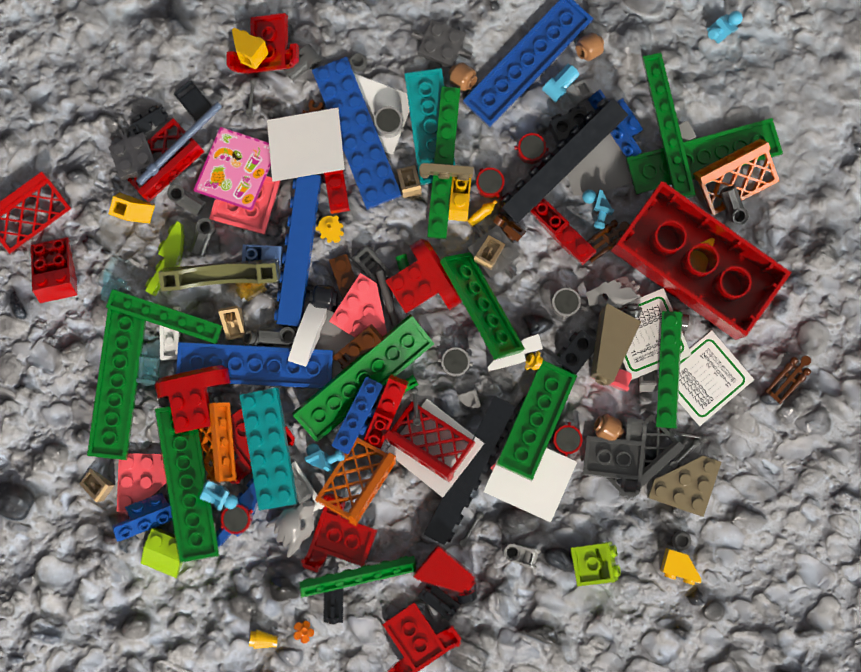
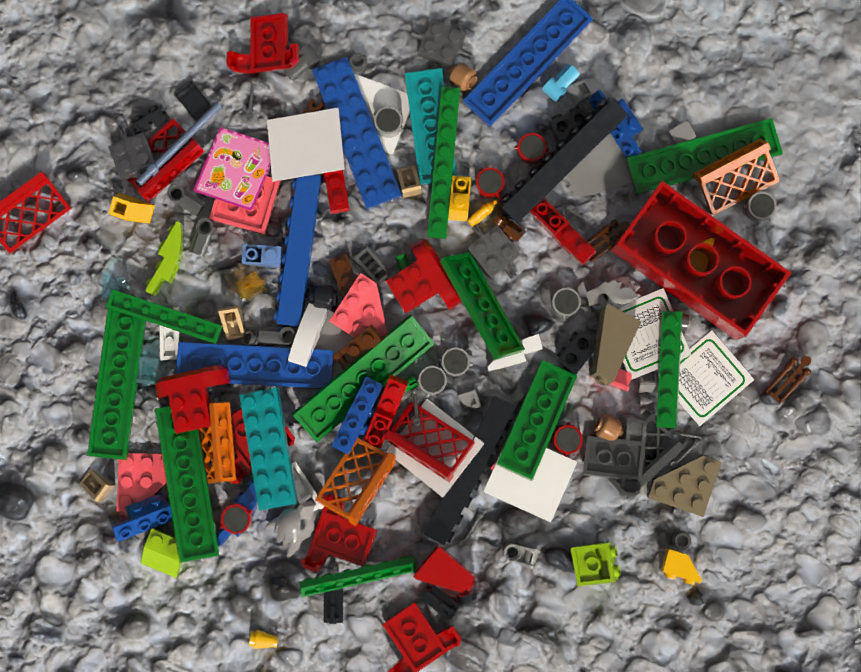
(53, 270): red slope -> none
(218, 495): medium azure piece -> none
(234, 272): olive arch -> none
(249, 49): yellow slope -> none
(303, 632): orange plant -> none
(321, 459): medium azure piece -> none
(330, 228): yellow piece -> none
(387, 298): dark grey bar -> none
(432, 380): none -> pearl dark grey piece
(446, 171): dark tan plate -> none
(489, 252): tan slope -> none
(533, 361): yellow plate -> none
(590, 46): medium nougat head -> none
(601, 205): medium azure piece -> none
(633, 310): dark grey plate -> none
(668, 125): green plate -> none
(724, 26): medium azure piece -> none
(732, 204): dark grey piece -> none
(760, 206): none -> piece

